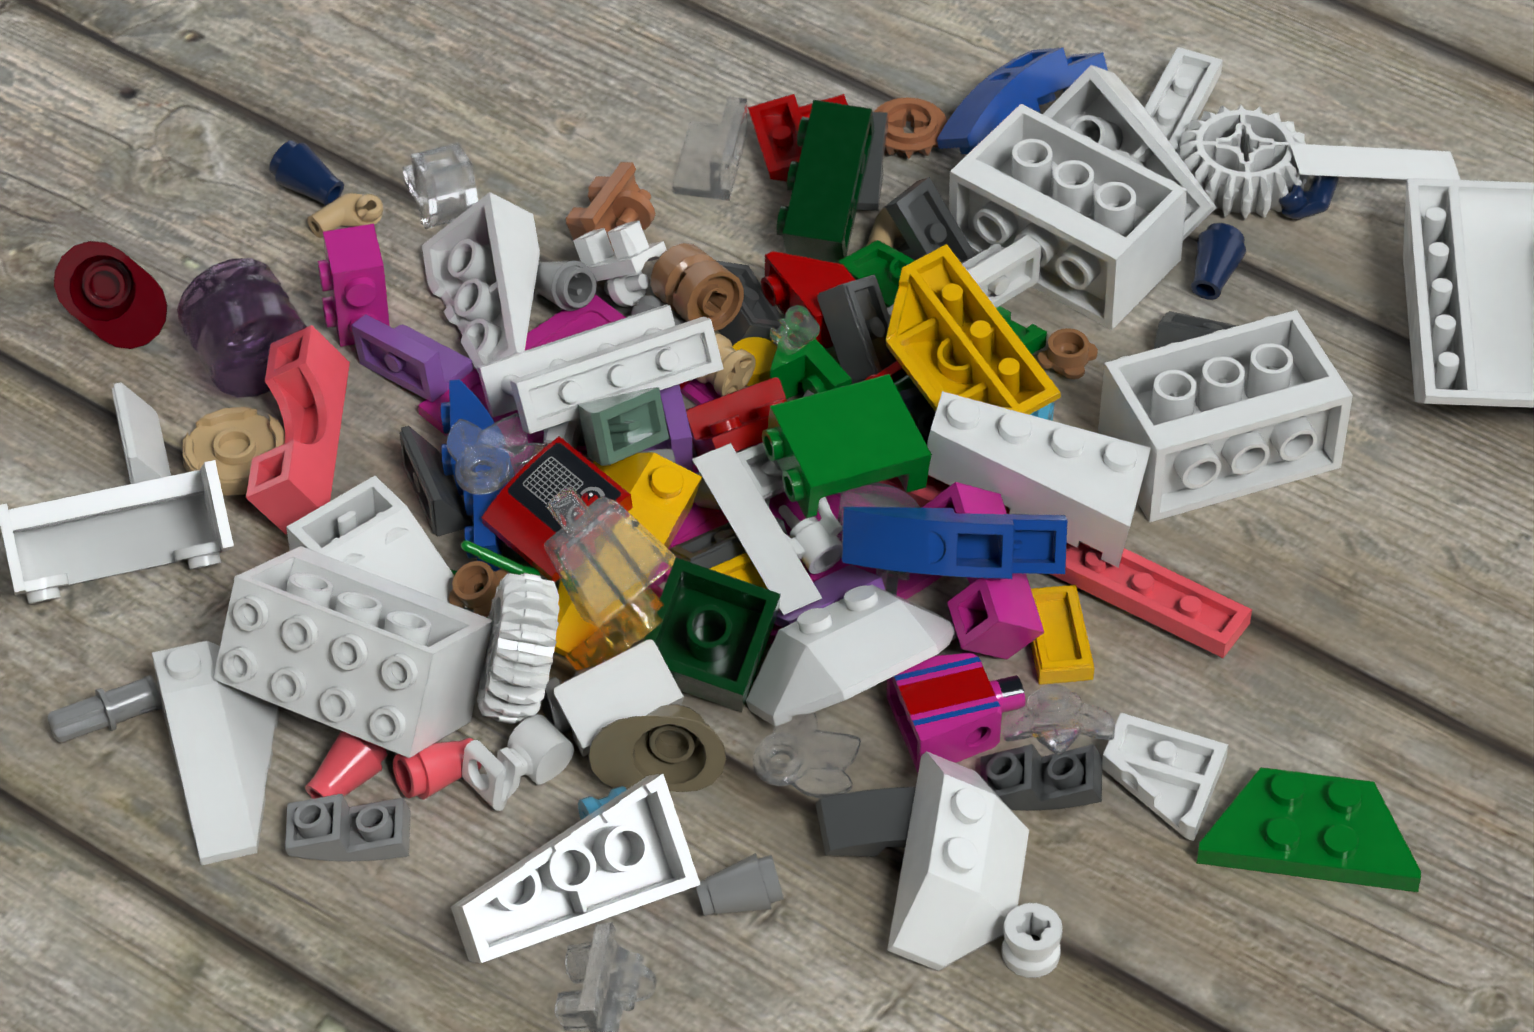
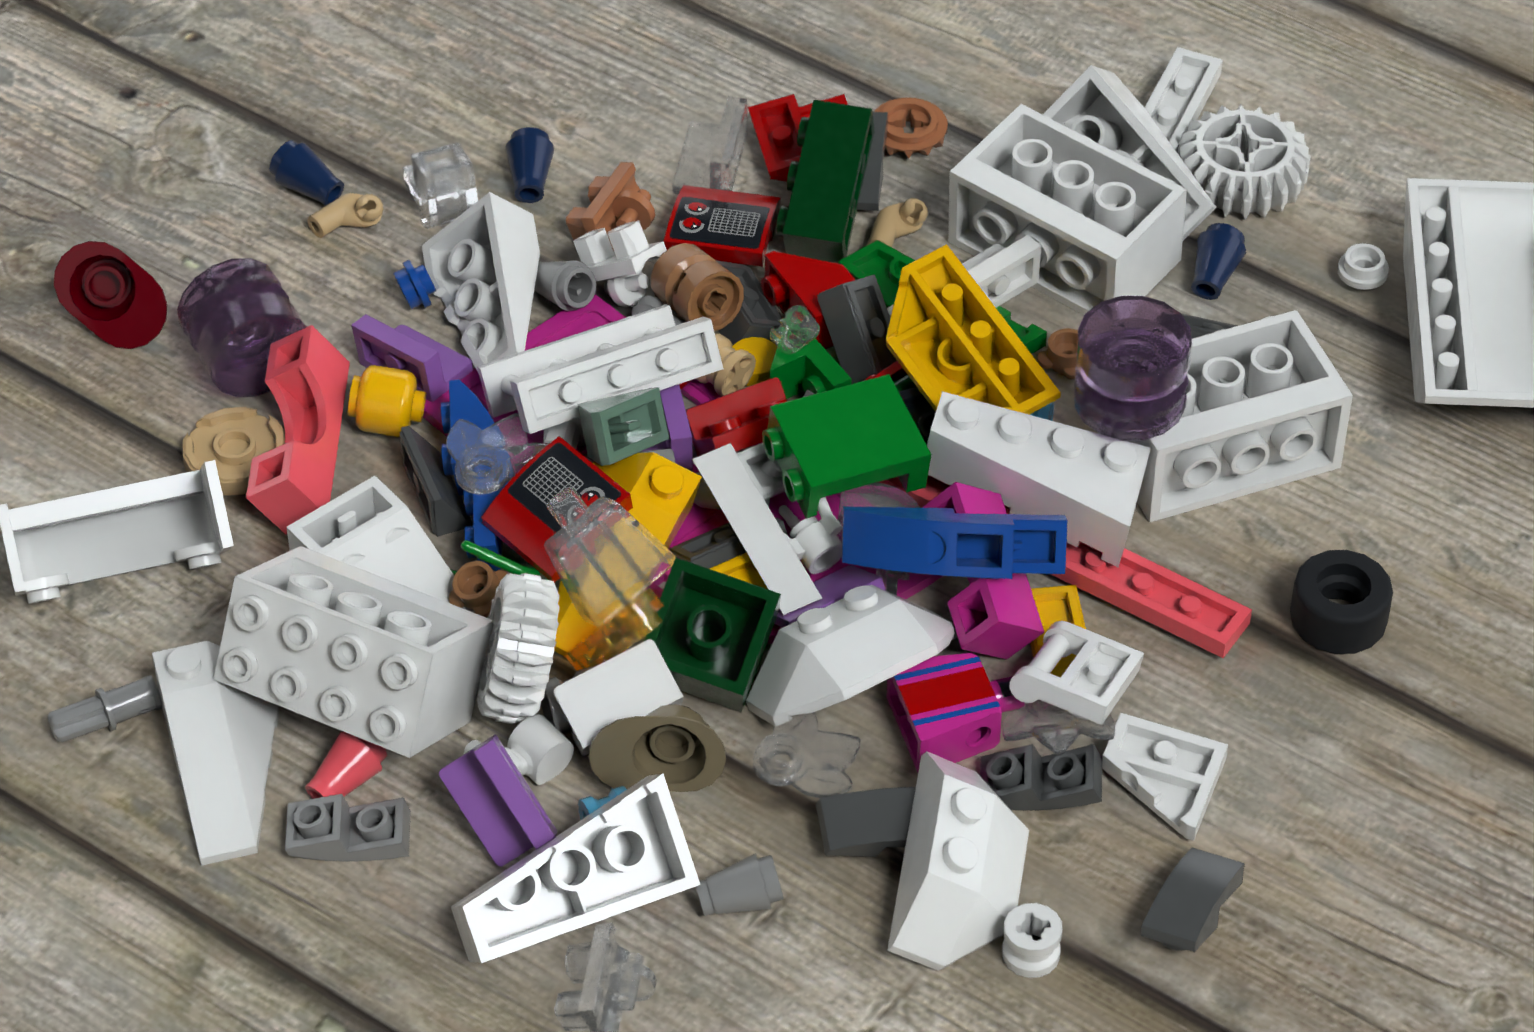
(140, 436): white slope -> none
(354, 278): dark pink brick -> none
(385, 400): none -> yellow head
(415, 284): none -> blue plate
(430, 769): coral cone -> none
(497, 801): none -> medium lavender panel
(529, 161): none -> dark blue cone
(724, 223): none -> slope
(927, 222): dark grey slope -> none
(1023, 80): blue slope -> none
(1091, 681): none -> white plate
(1132, 367): none -> clear purple wheel
(1191, 900): none -> dark grey slope
(1313, 831): green wing -> none
(1316, 200): dark blue arm -> none
(1338, 626): none -> black tyre
(1363, 267): none -> white plate
(1373, 162): white sticker -> none

